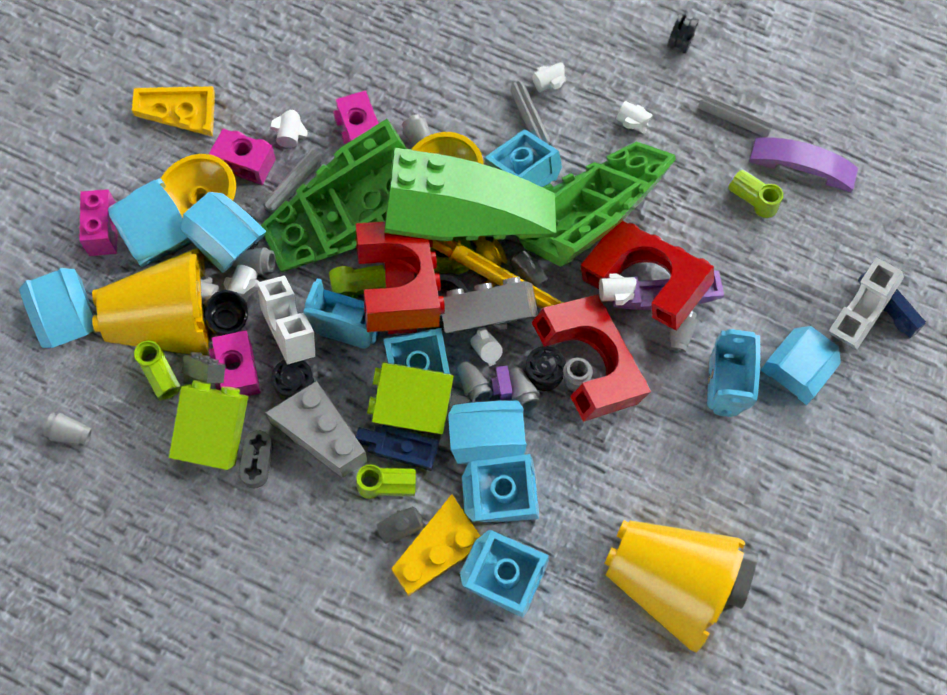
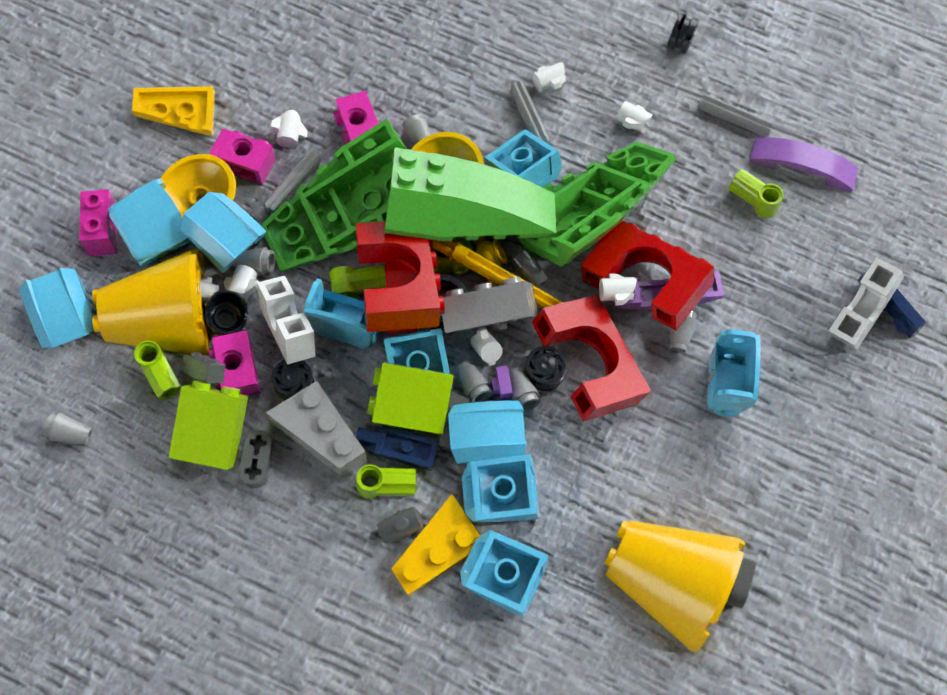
(577, 372): light grey cone -> none
(803, 362): medium azure slope -> none

